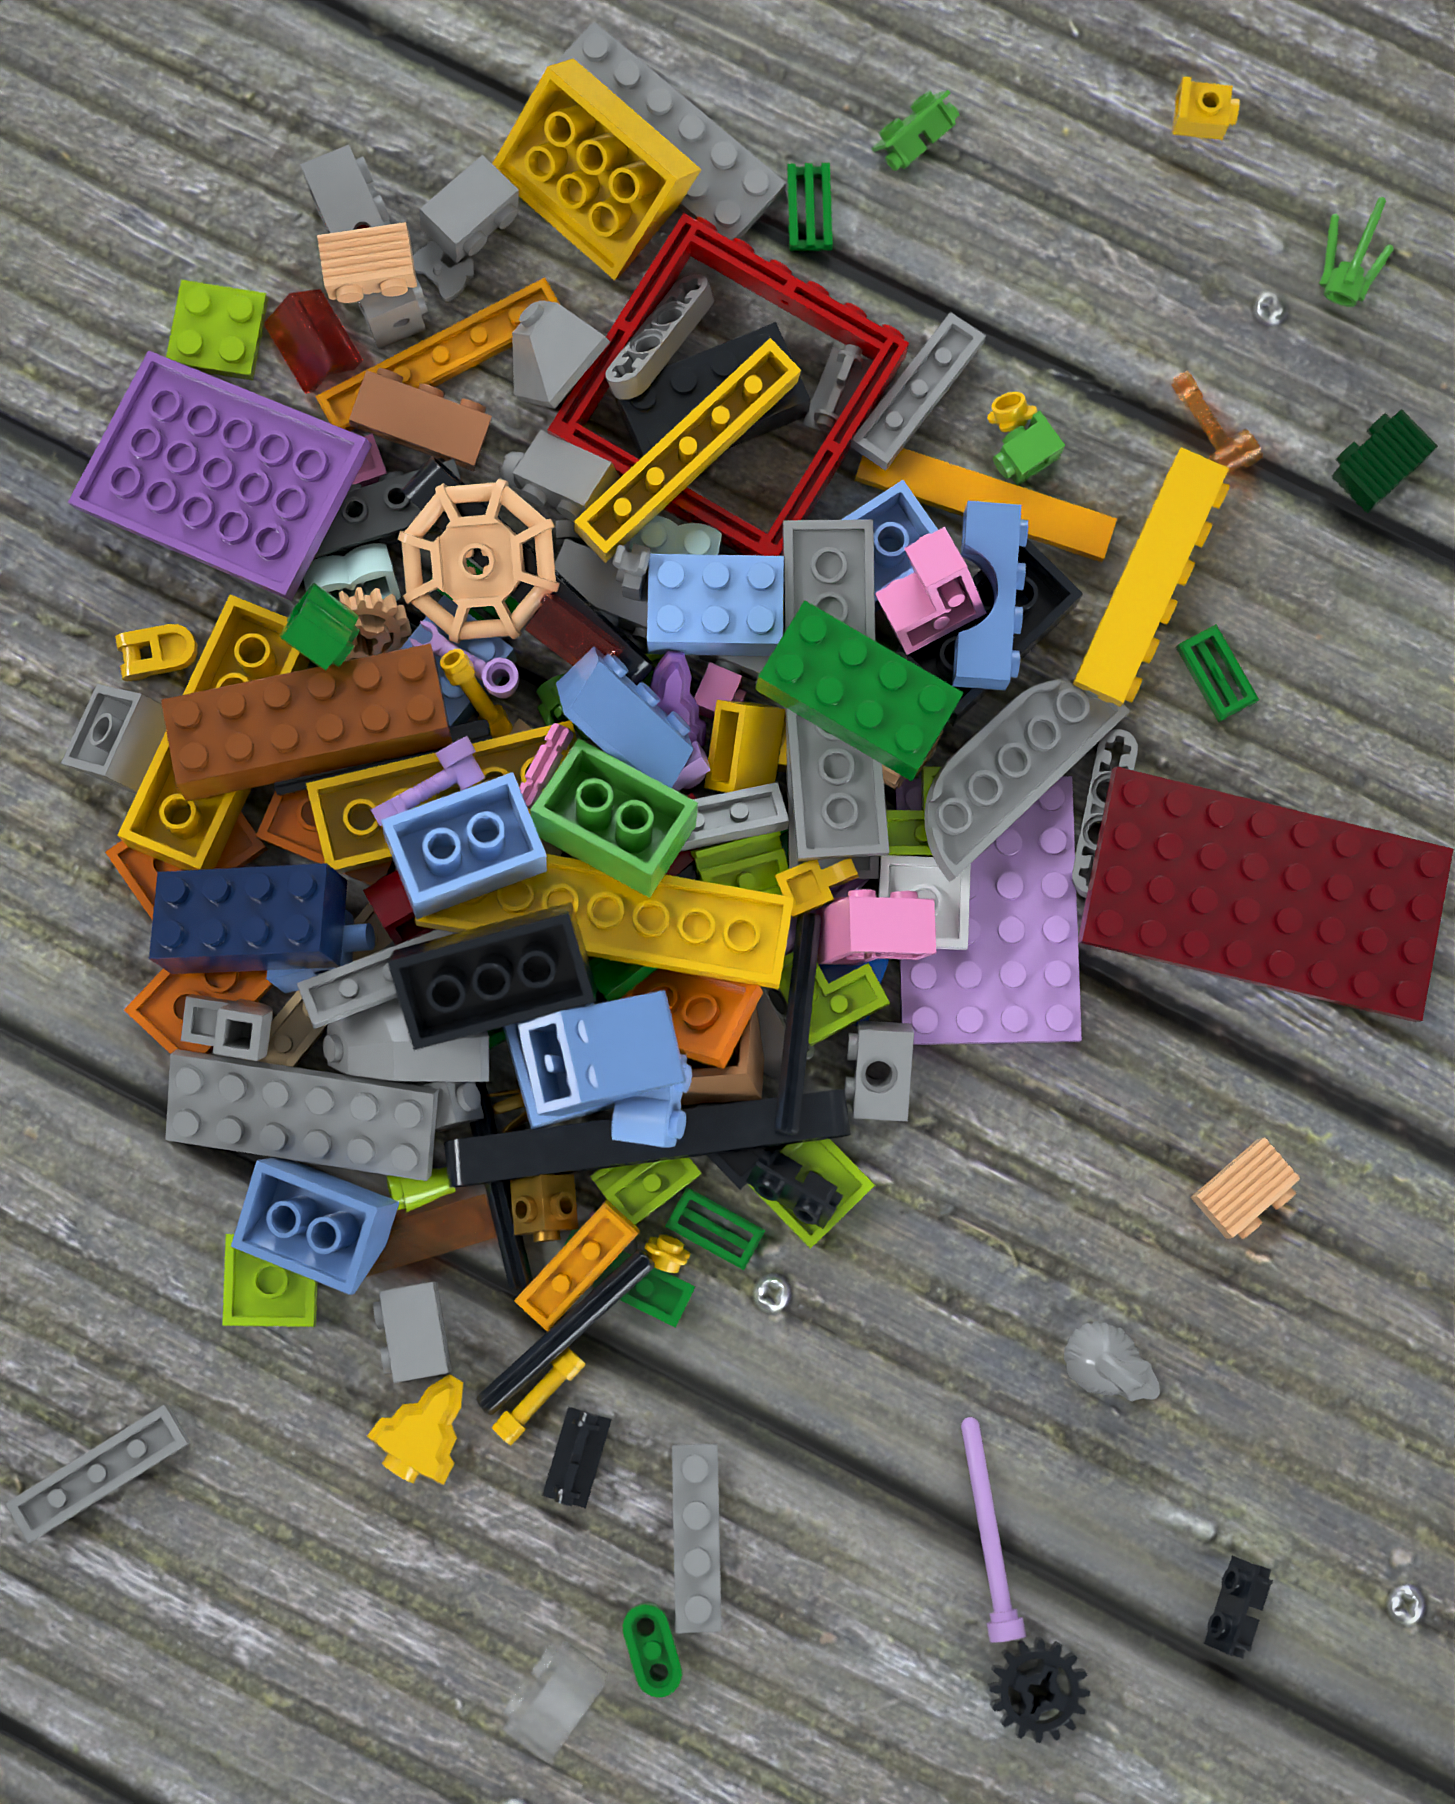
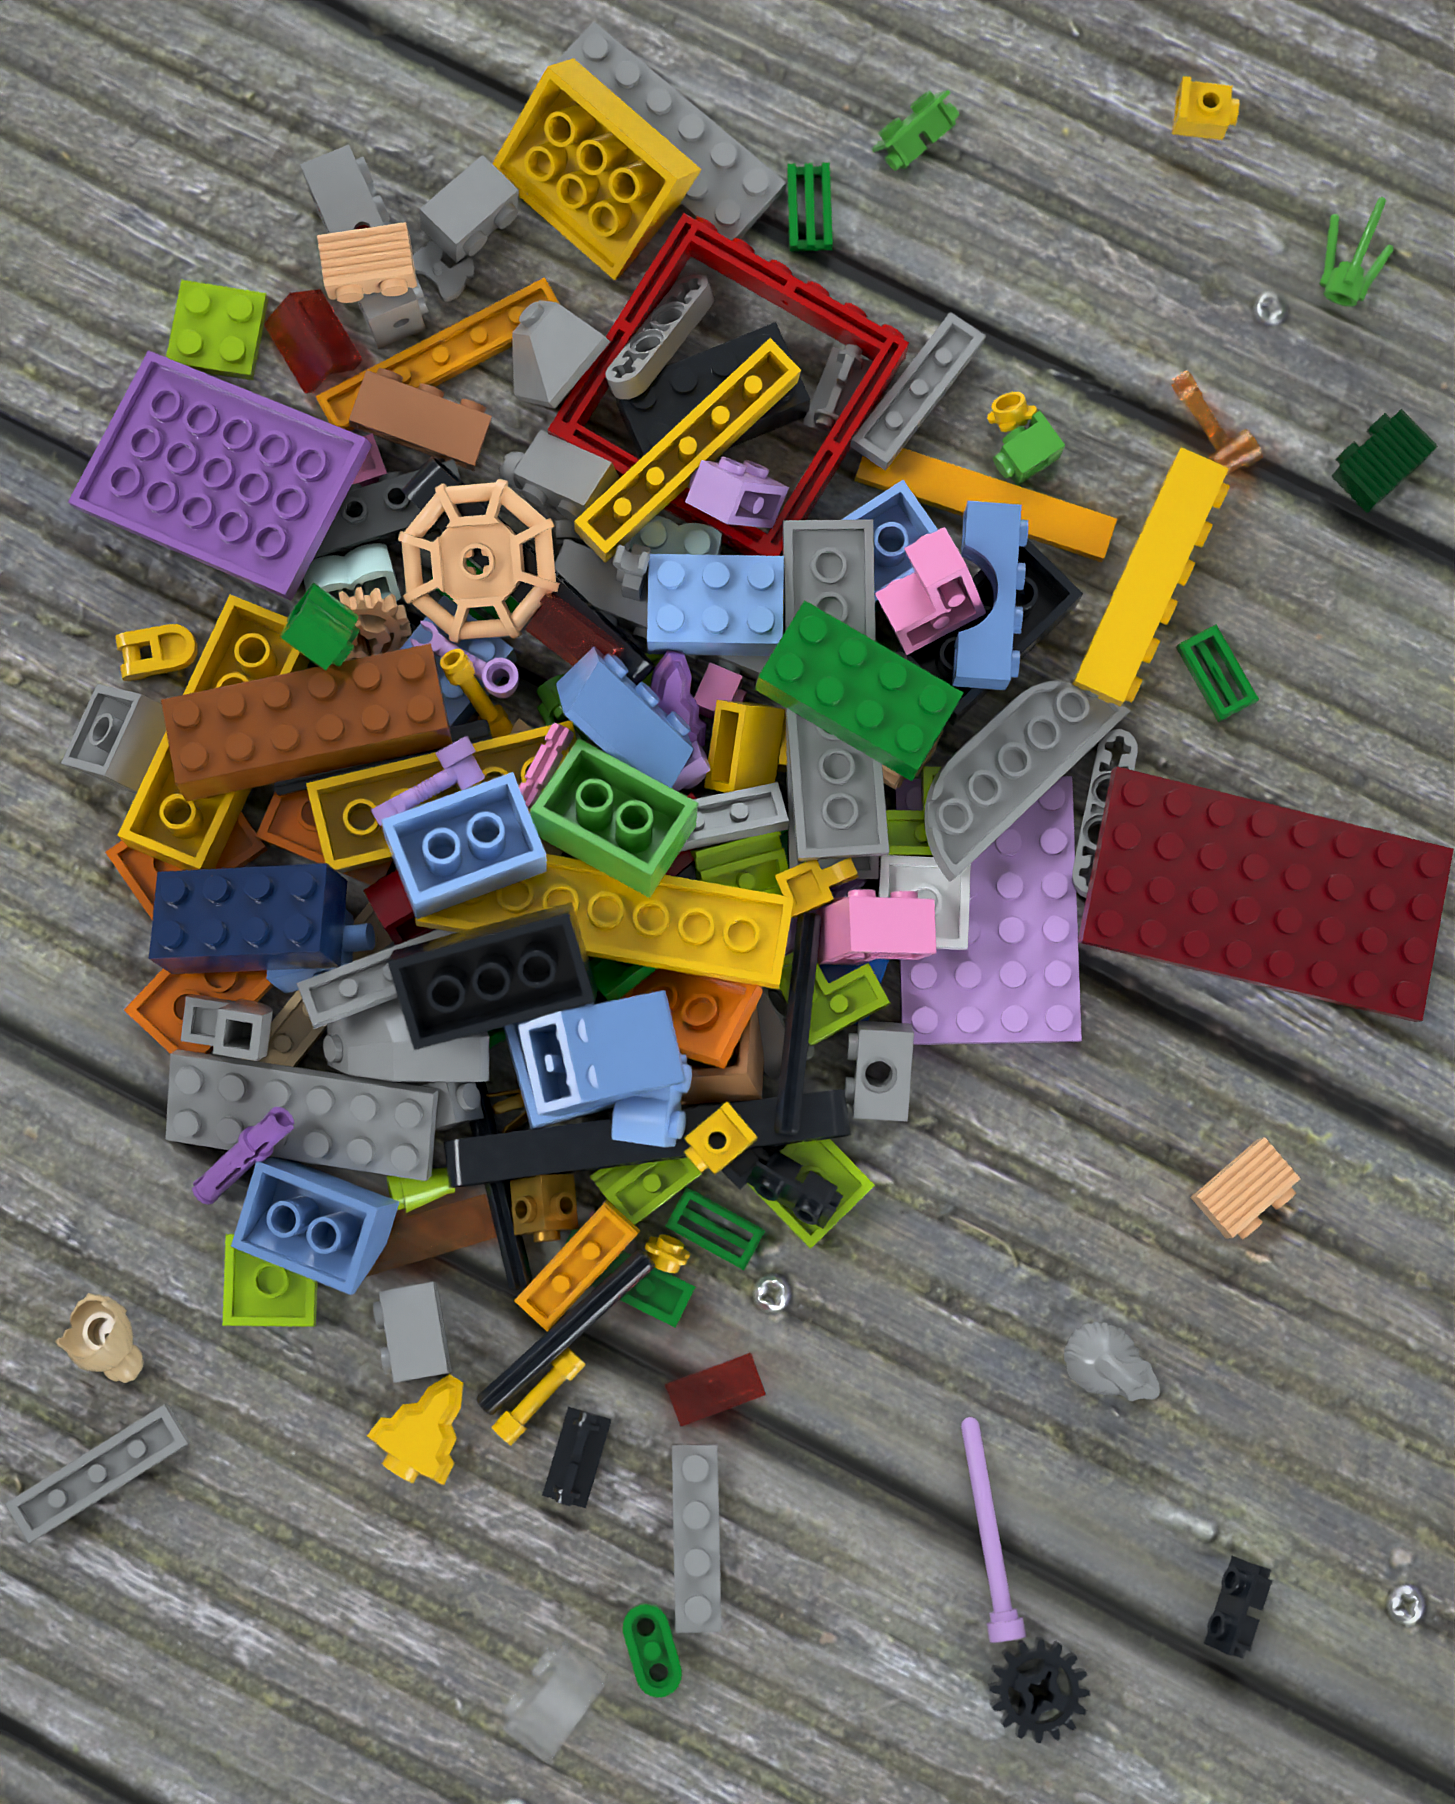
(111, 1353): none -> tan piece
(253, 1145): none -> medium lavender pin
(715, 1389): none -> clear red panel
(737, 492): none -> lavender brick
(737, 1136): none -> yellow brick

